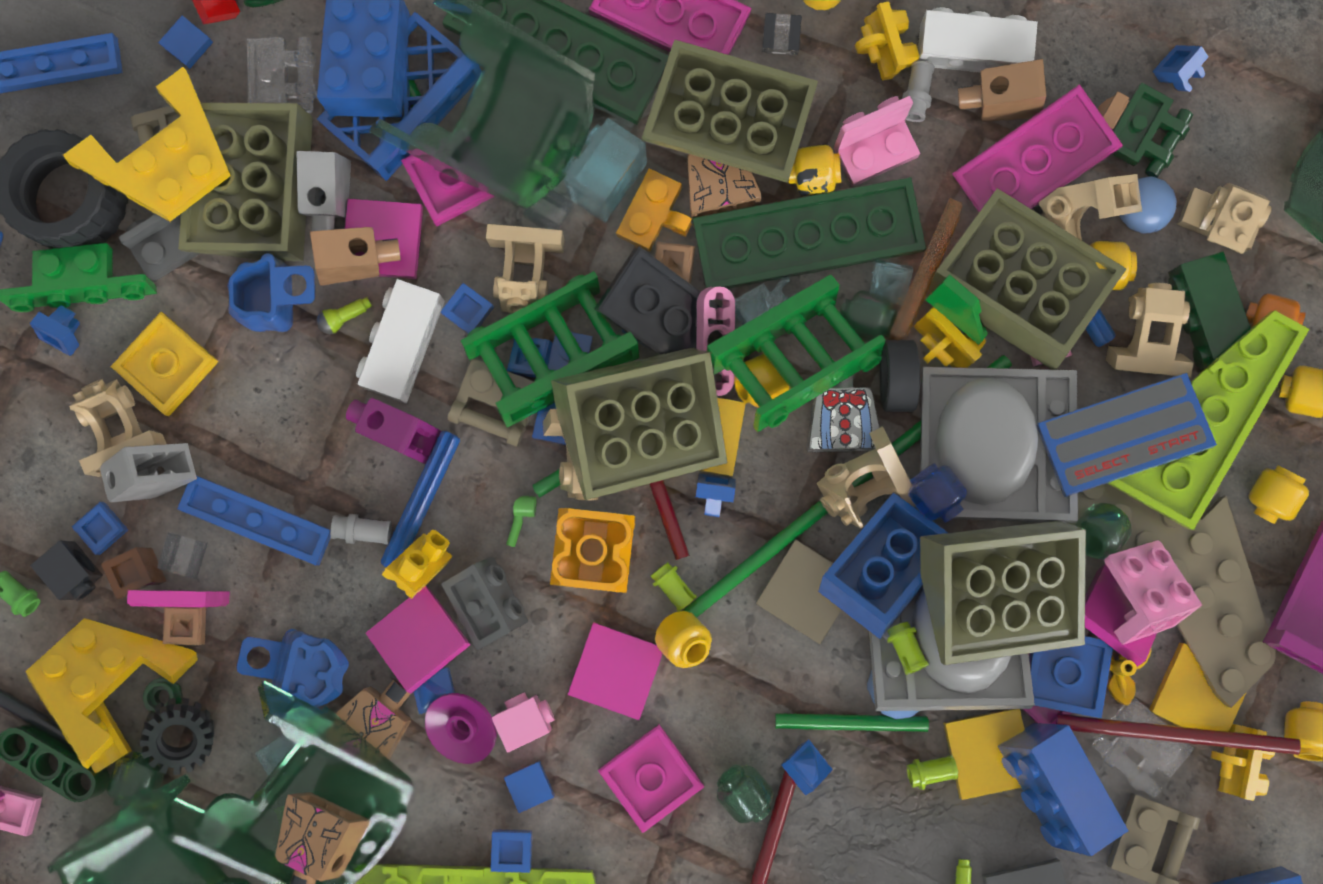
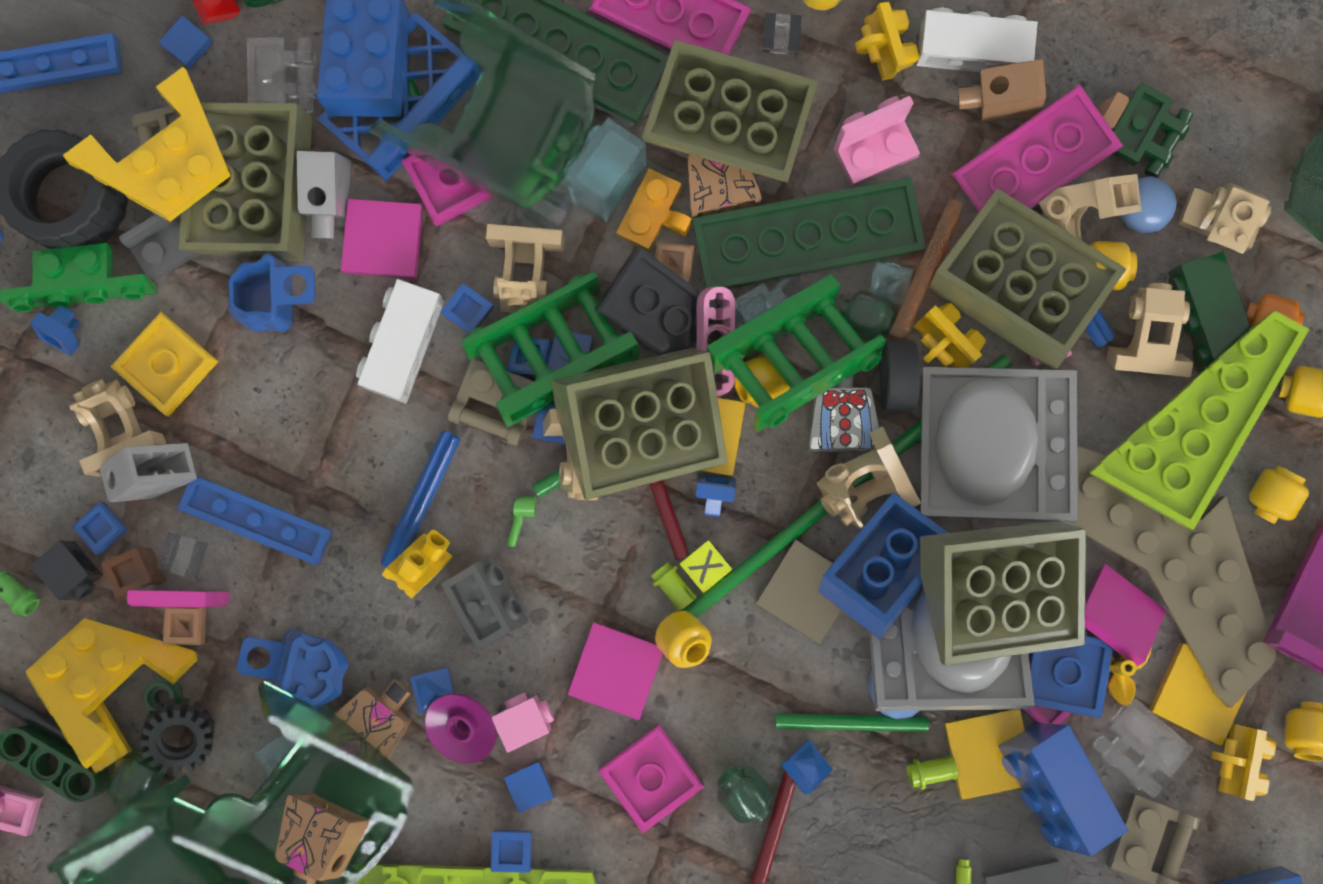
(331, 320): lime piece -> none
(336, 249): medium nougat torso -> none
(354, 528): light grey pin -> none
(393, 428): magenta torso -> none
(417, 639): dark pink tile -> none
(592, 550): light orange piece -> none
(705, 566): none -> neon yellow tile
(816, 170): yellow head -> none
(907, 647): lime pin -> none
(919, 90): light grey pin -> none
(937, 493): clear blue head -> none
(959, 307): green tile -> none
(1105, 528): clear green head -> none
(1126, 435): dark grey tile -> none
(1154, 589): bright pink bracket -> none
(1181, 65): blue tile -> none
(1181, 734): dark red piece -> none

